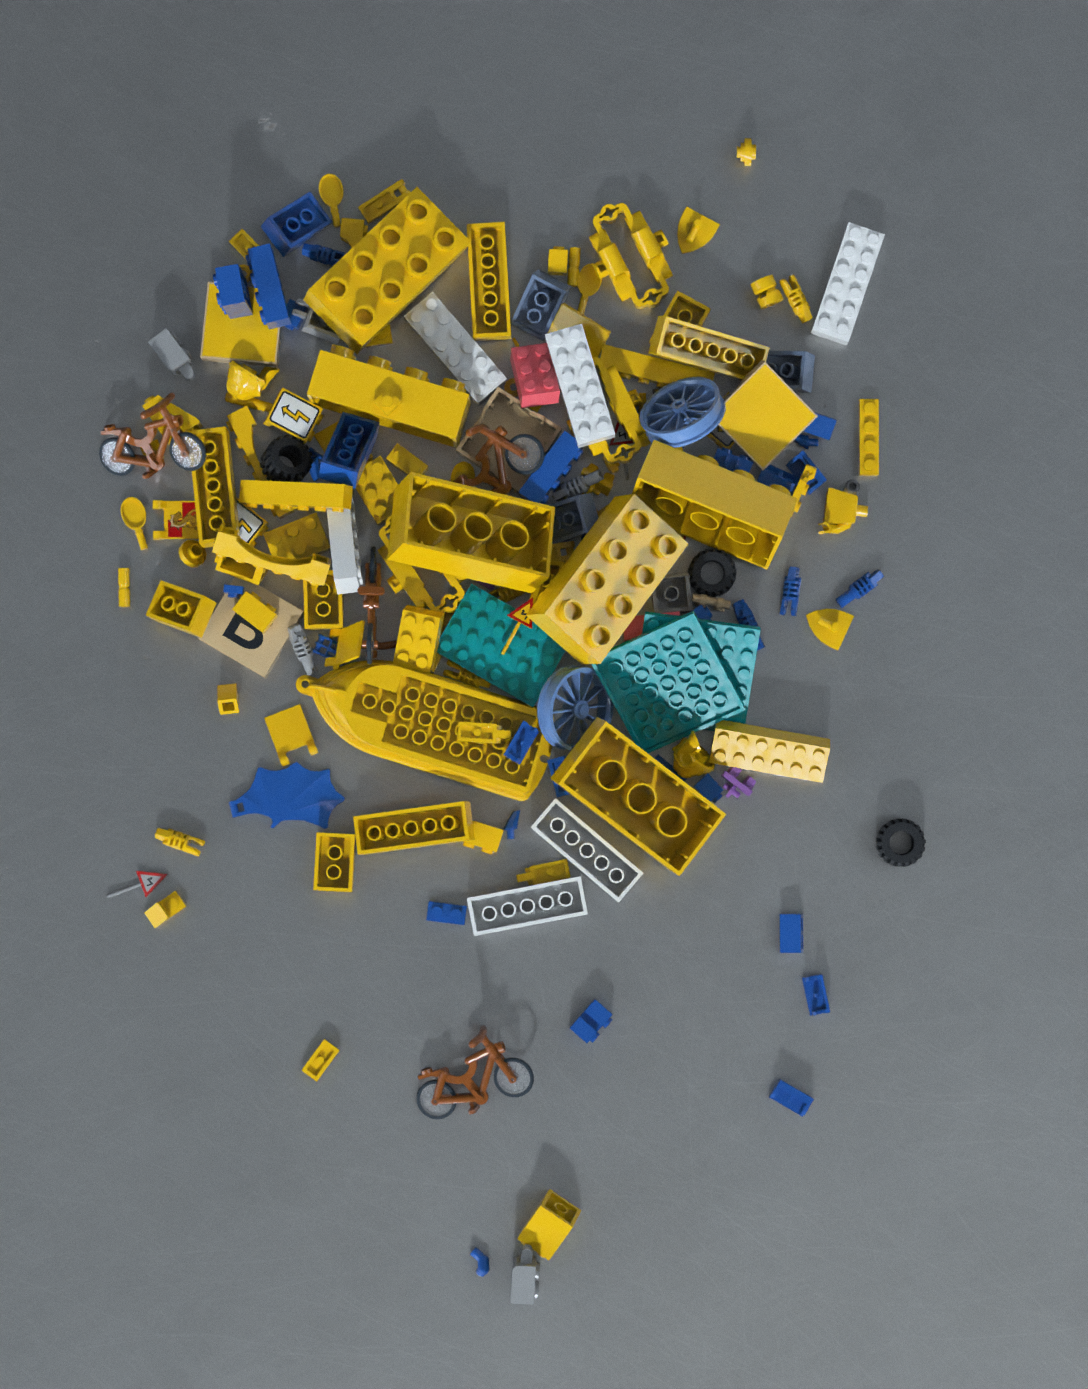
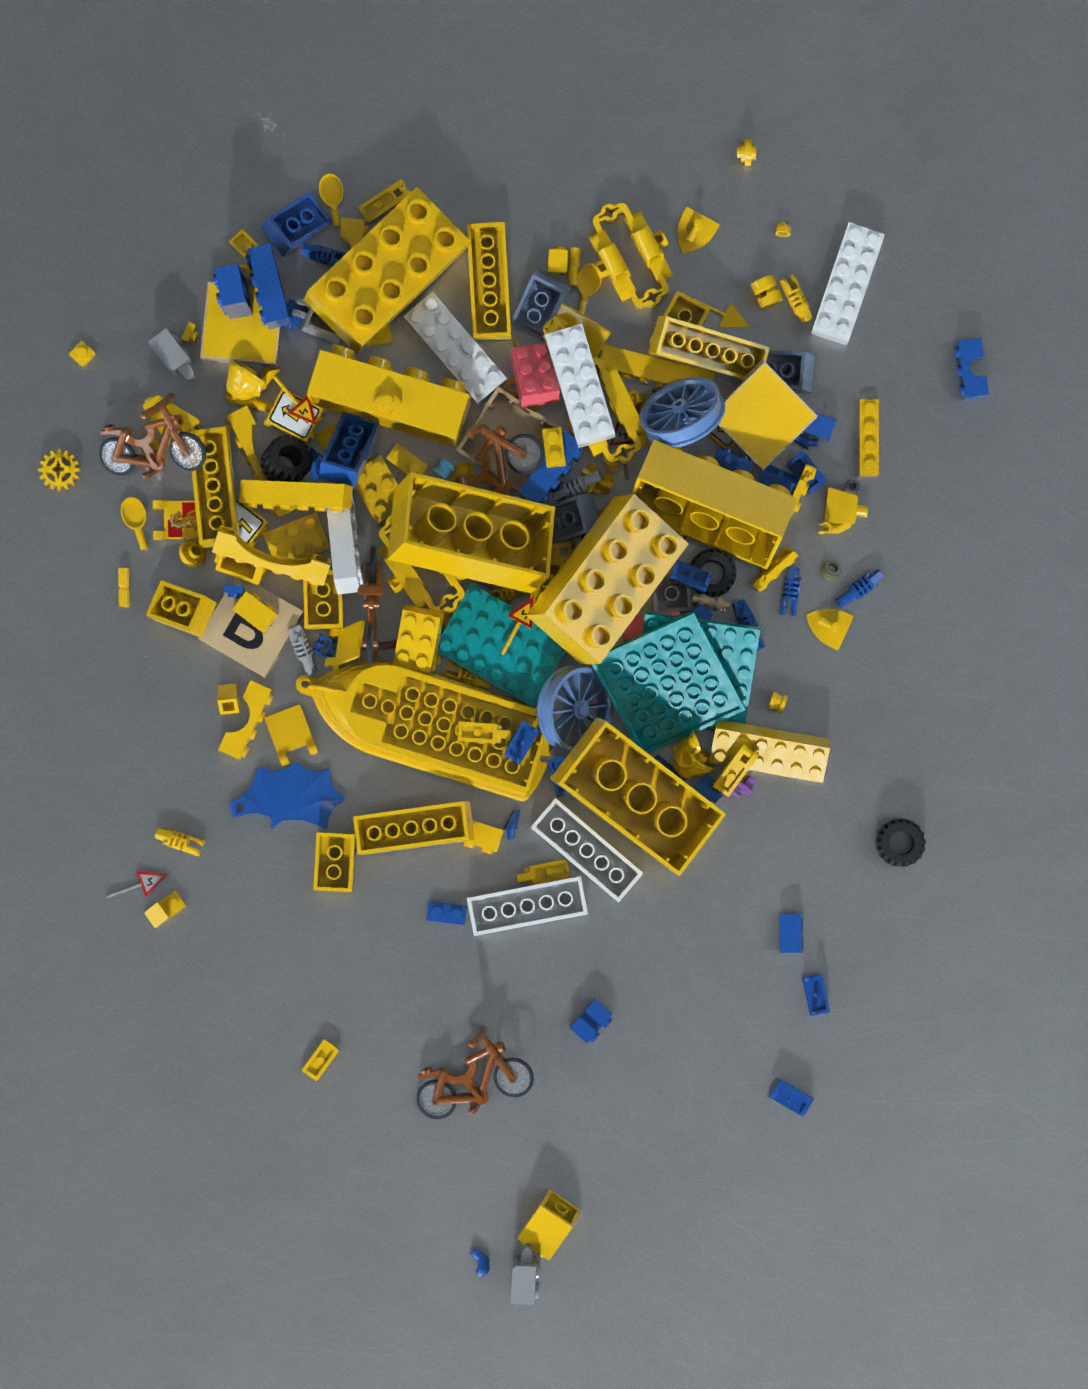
(59, 461): none -> yellow gear
(82, 354): none -> yellow plate
(190, 333): none -> yellow plate
(236, 742): none -> yellow arch
(303, 409): none -> piece
(443, 468): none -> medium azure wheel
(553, 447): none -> yellow plate
(554, 324): none -> yellow head
(690, 576): none -> blue hinge
(731, 317): none -> yellow piece
(735, 770): none -> yellow plate
(777, 702): none -> yellow wheel
(778, 563): none -> yellow hinge
(783, 229): none -> yellow hinge
(827, 574): none -> olive piece
(972, 386): none -> blue arch

